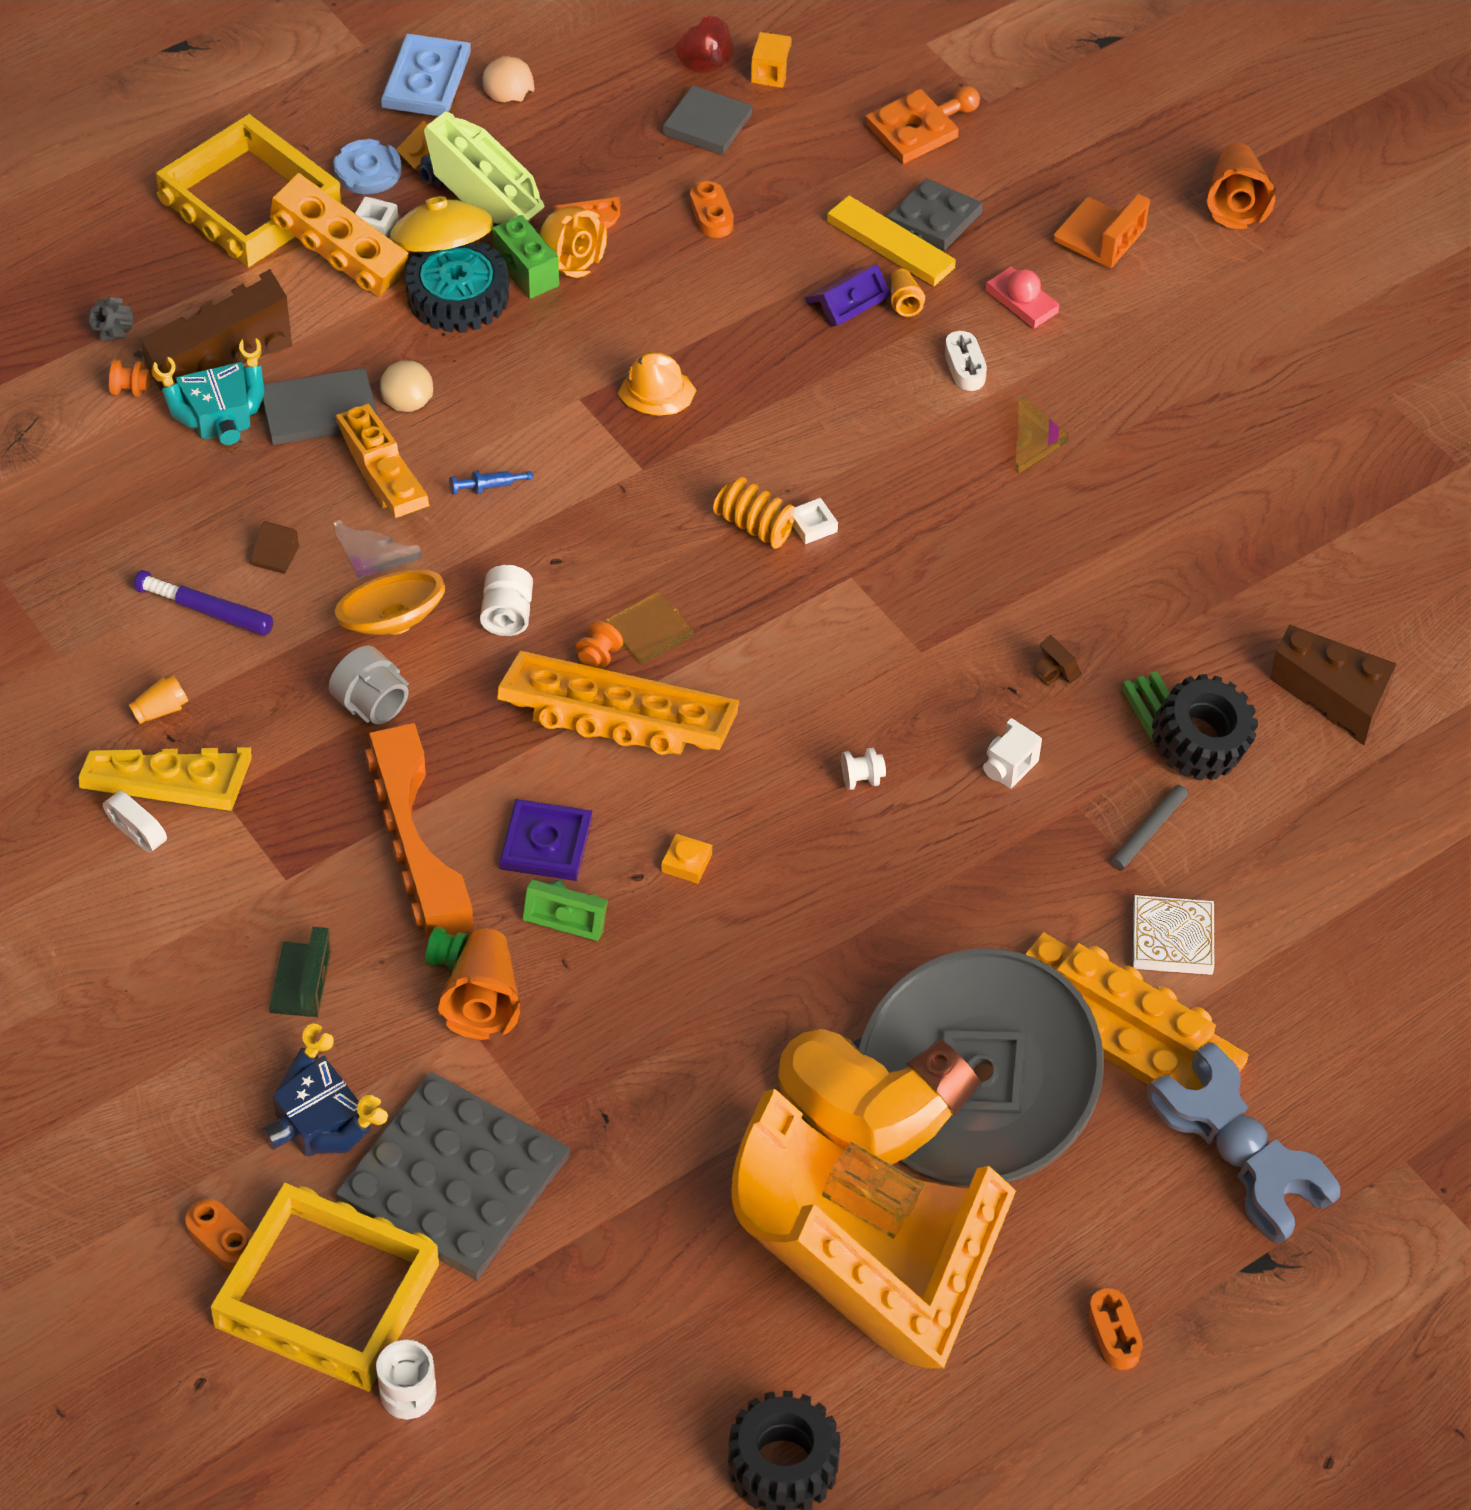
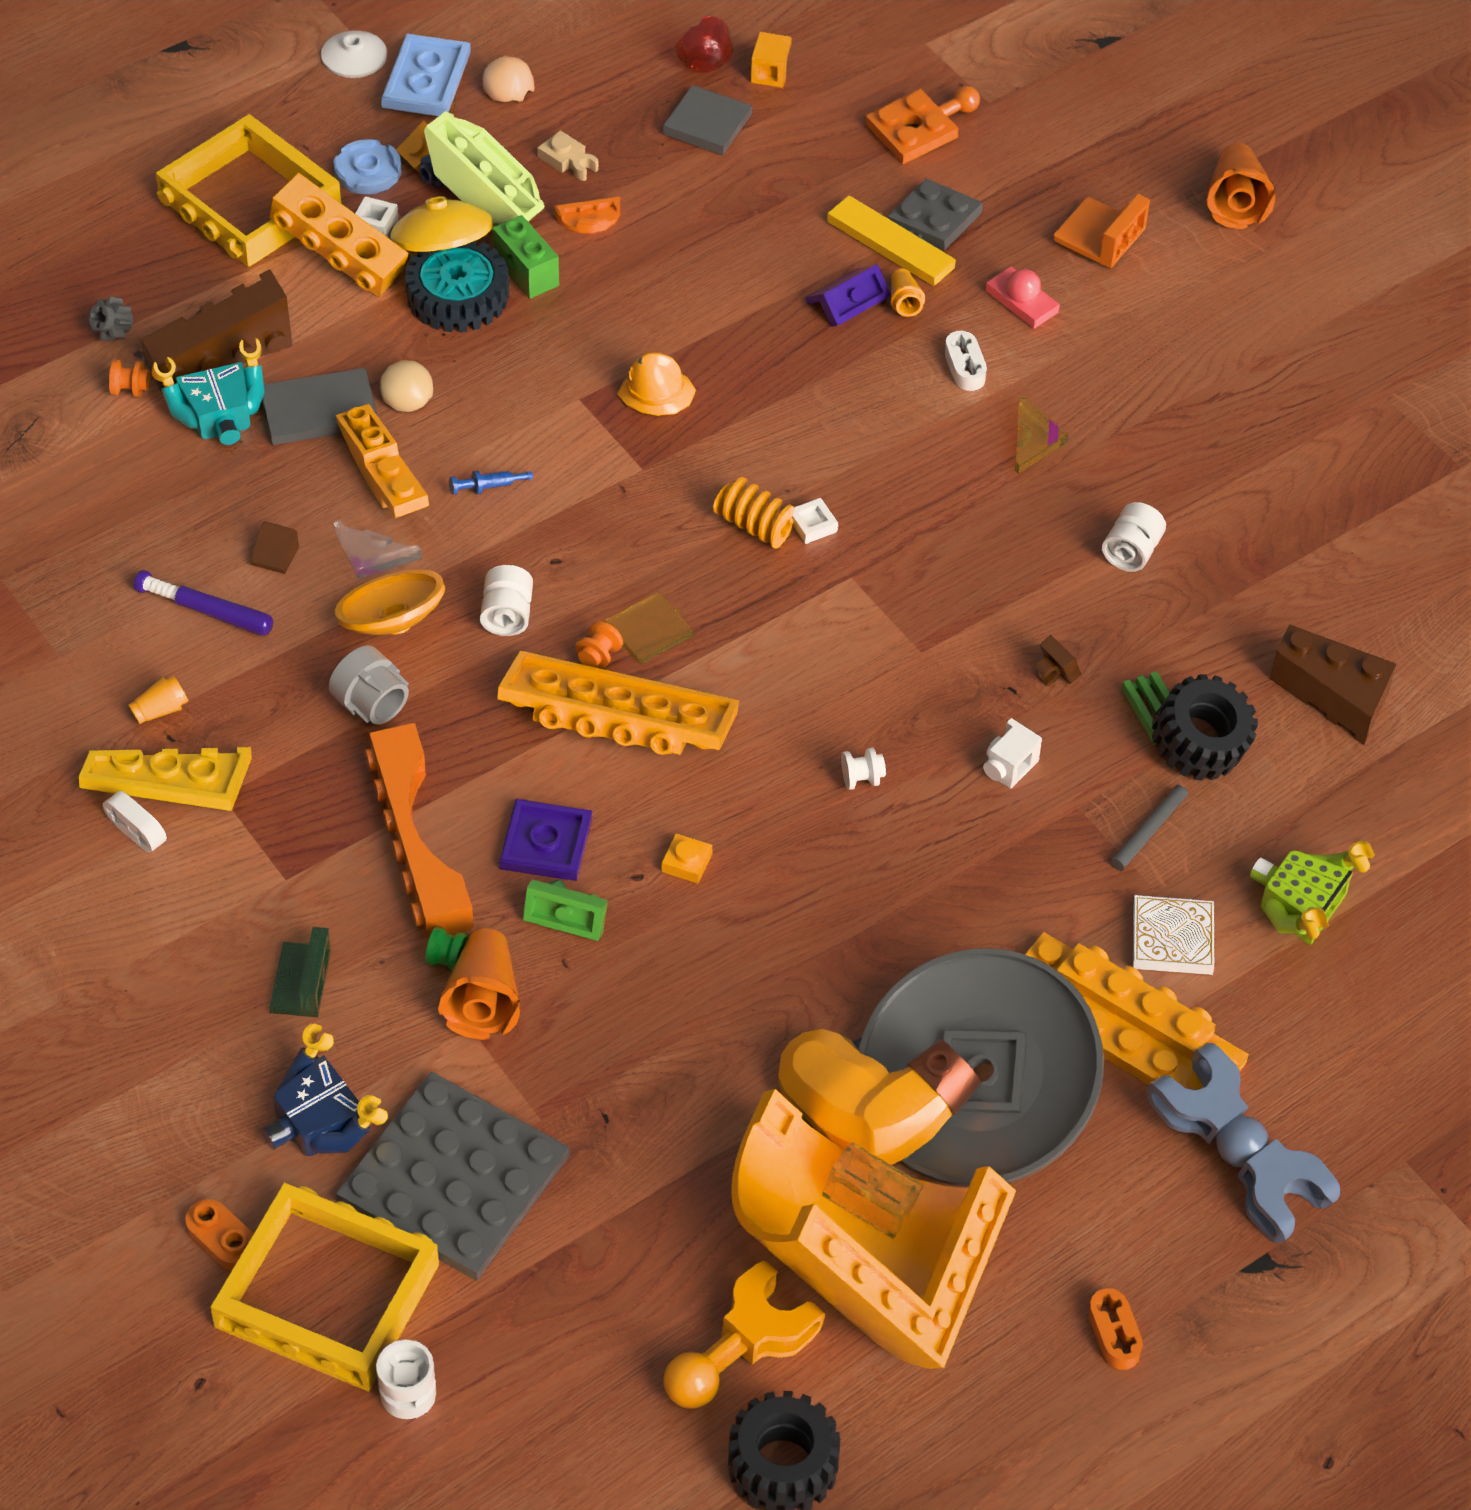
(354, 54): none -> white dish
(565, 153): none -> tan plate
(575, 238): light orange cylinder -> none
(711, 209): orange plate -> none
(749, 1331): none -> light orange piece
(1134, 537): none -> white wheel
(1308, 888): none -> lime torso

